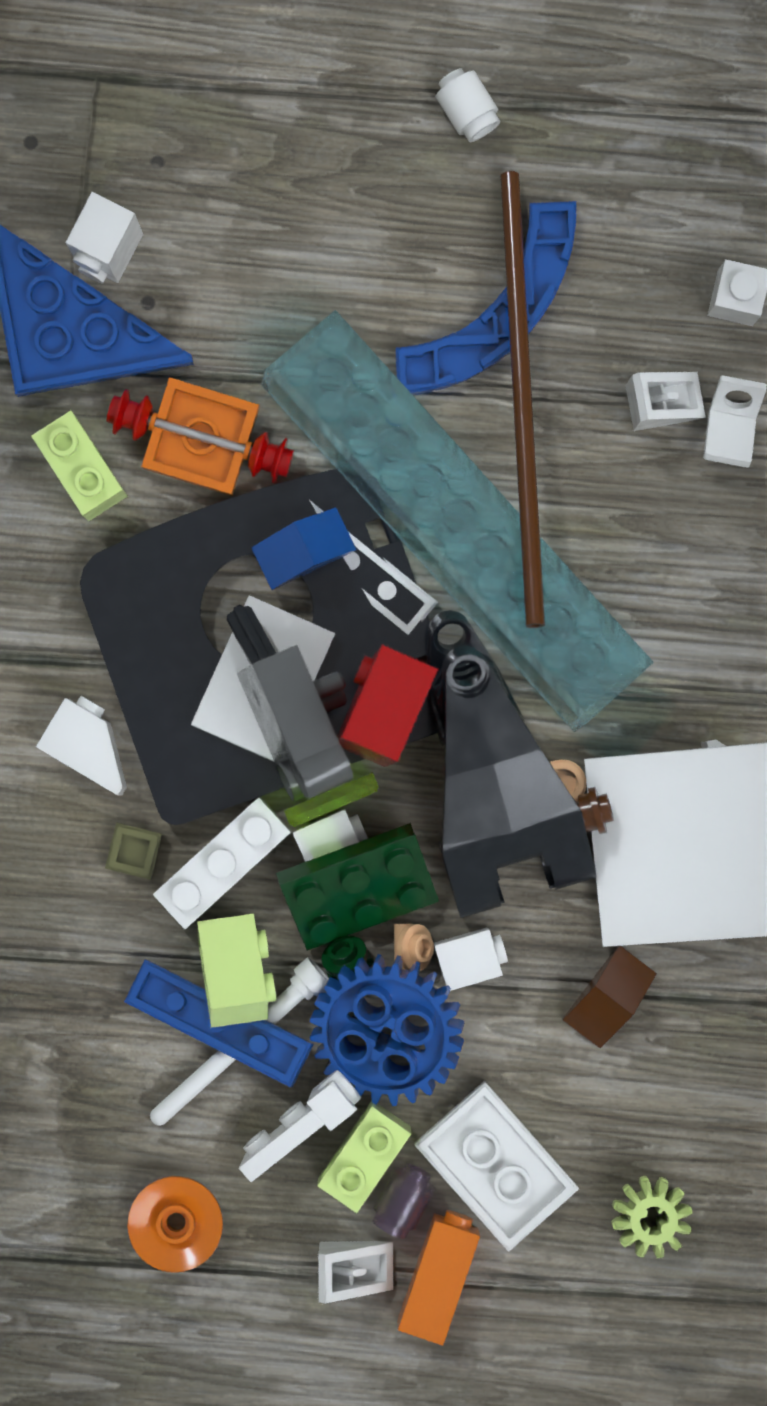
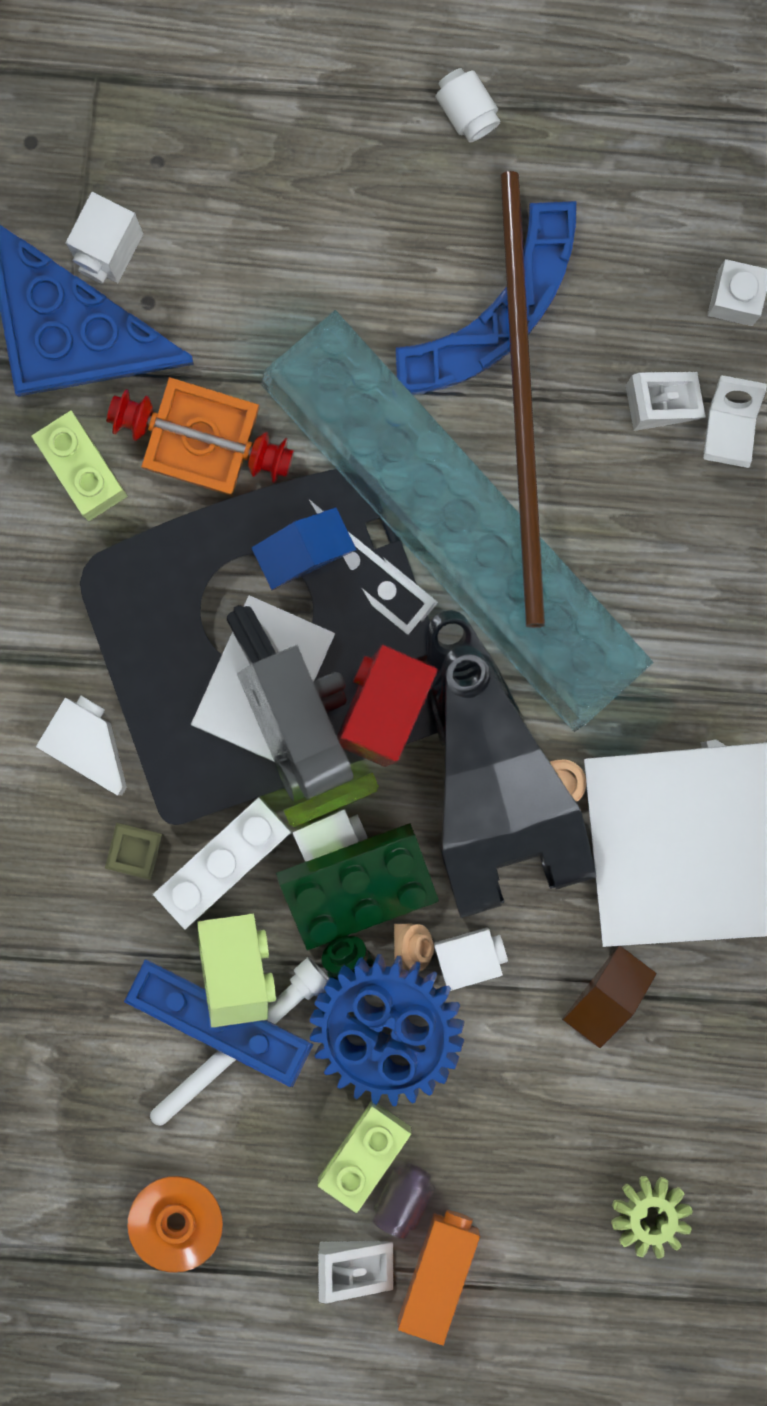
(328, 1104): white plate -> none
(496, 1166): white tile -> none
(595, 810): reddish brown plate -> none

